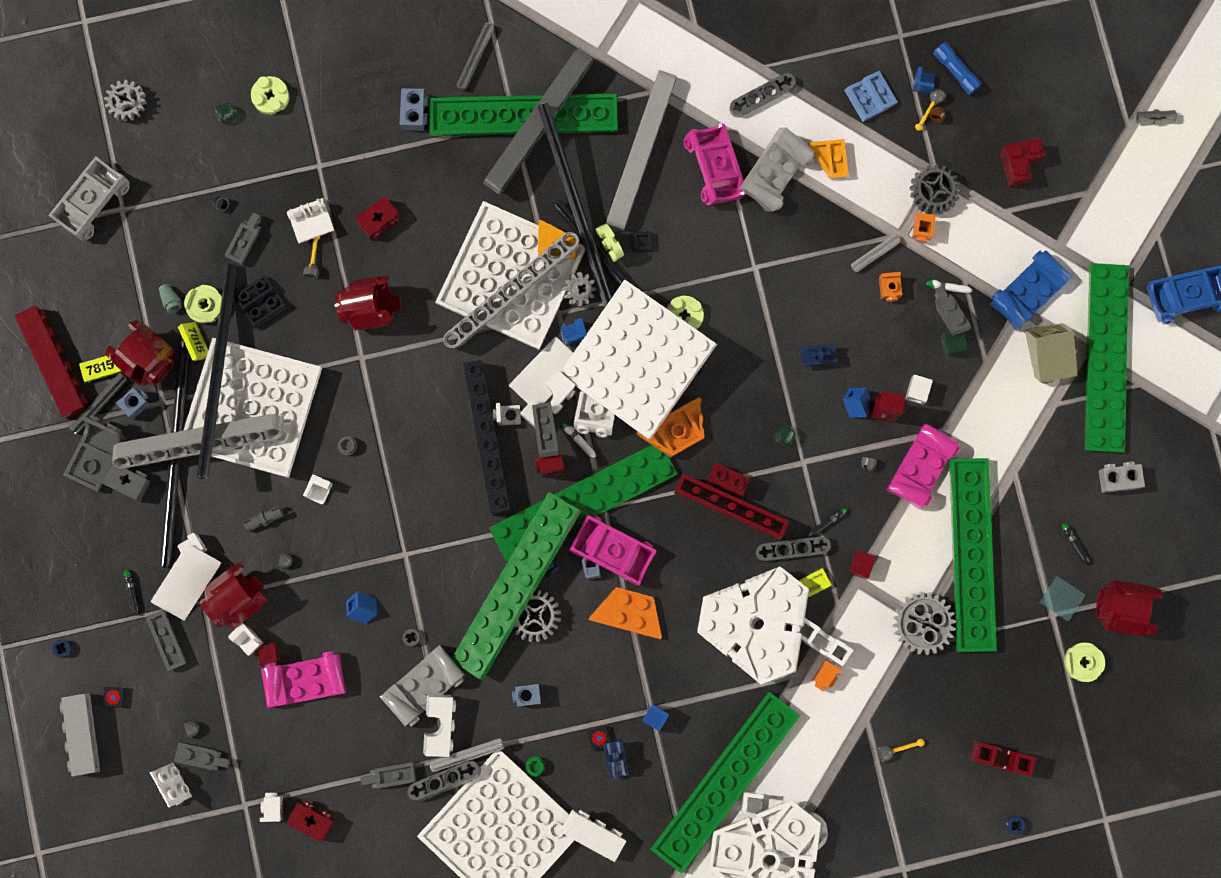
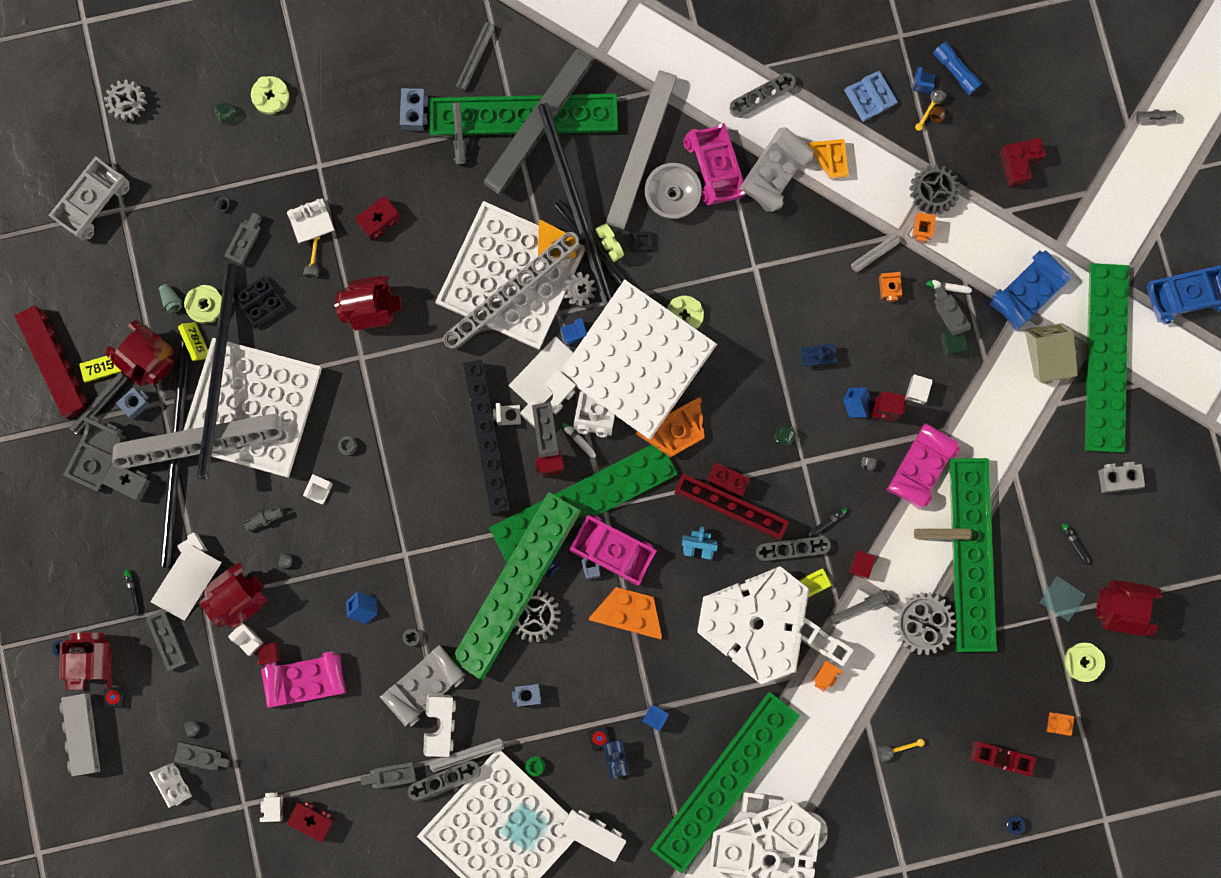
(85, 658): none -> dark red piece
(459, 144): none -> dark grey pin
(522, 827): none -> clear light blue piece
(677, 179): none -> light grey dish
(698, 541): none -> dark azure hips
(869, 602): none -> dark grey pin
(942, 533): none -> dark tan axle
(1060, 724): none -> orange brick

